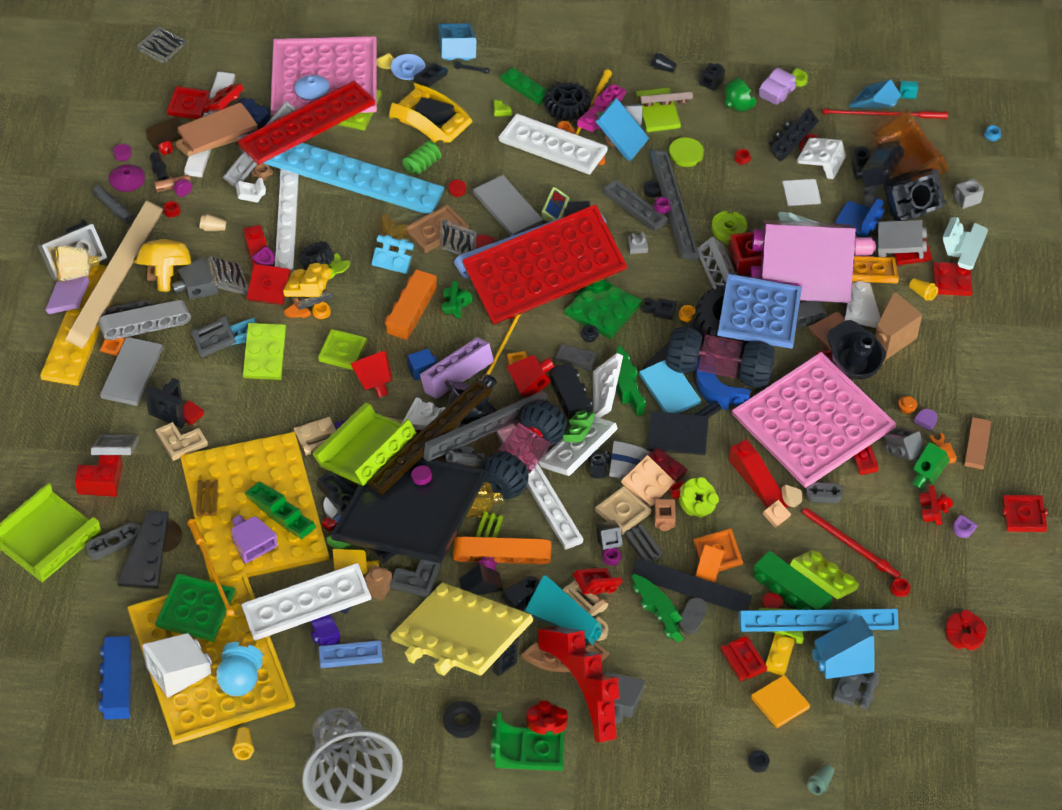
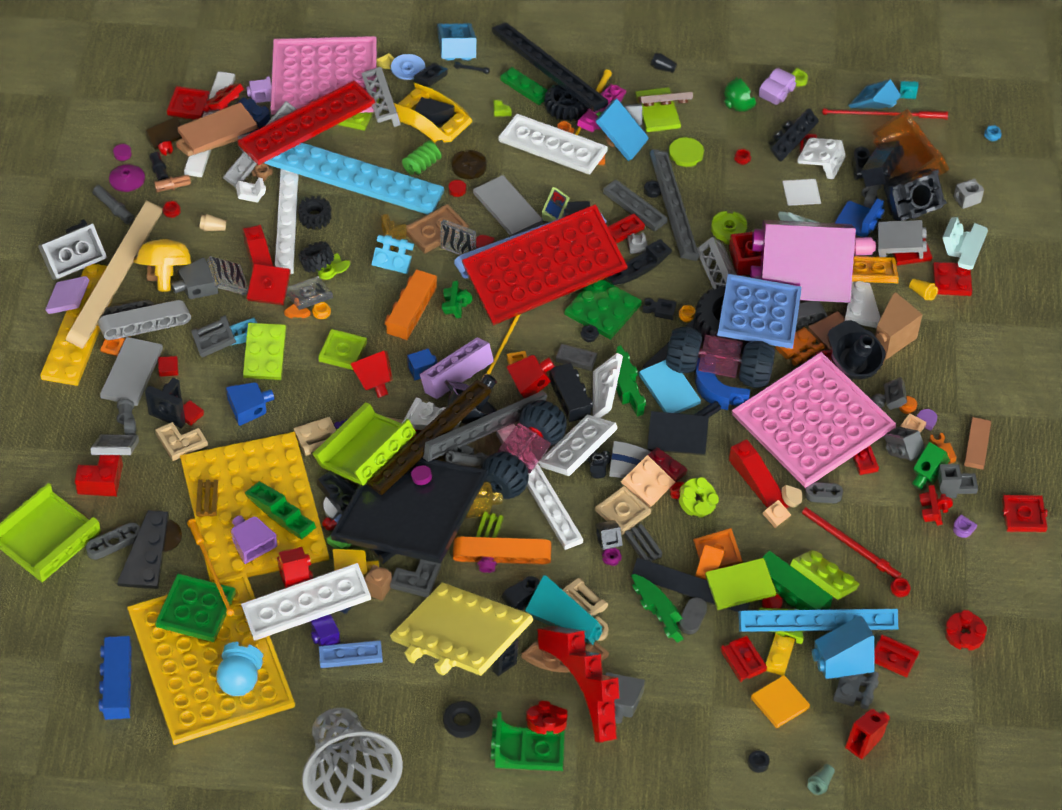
(73, 263): clear yellow torso -> none
(126, 417): none -> dark grey connector
(161, 44): clear tile -> none
(168, 366): none -> red tile
(176, 662): white slope -> none
(182, 187): magenta tile -> none
(243, 744): yellow cone -> none
(248, 401): none -> blue torso
(260, 90): none -> lavender brick
(264, 257): magenta tile -> none
(294, 566): none -> red brick
(308, 282): yellow plate -> none
(311, 87): light blue dish -> none
(314, 205): none -> black tyre
(380, 82): none -> light grey fence
(469, 164): none -> dark brown tile
(481, 581): black slope -> none
(550, 67): none -> black plate
(579, 426): bright green slope -> none
(596, 581): red bracket -> none
(626, 227): none -> red plate
(643, 263): none -> black slope
(662, 205): magenta plate -> none
(664, 518): nougat brick -> none
(715, 73): black brick -> none
(740, 584): none -> lime tile
(802, 340): none -> orange plate
(871, 724): none -> red torso
(894, 395): none -> dark grey plate
(895, 656): none -> red plate
(914, 423): none -> light nougat plate
(954, 482): none -> dark grey brick

